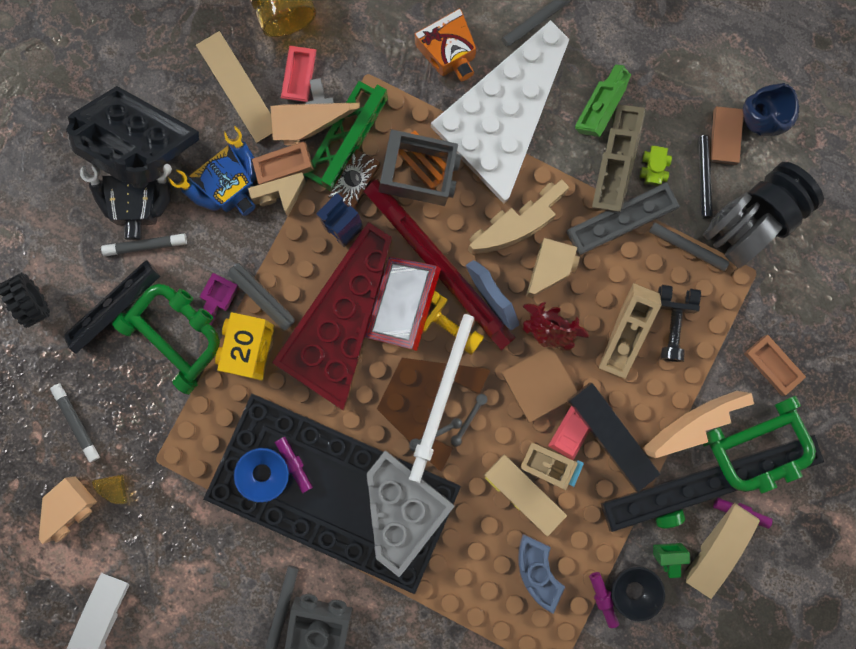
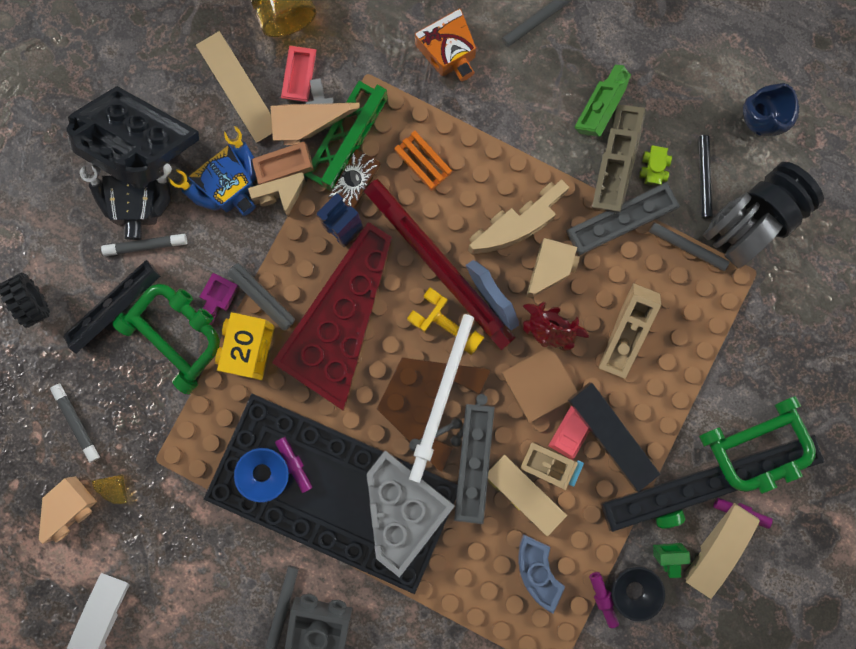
(403, 303): tile -> none
(422, 145): dark grey window -> none
(474, 464): none -> dark grey tile
(502, 110): white wing -> none
(692, 300): black bar -> none
(692, 426): light nougat slope -> none
(726, 135): nougat tile -> none
(774, 365): nougat tile -> none

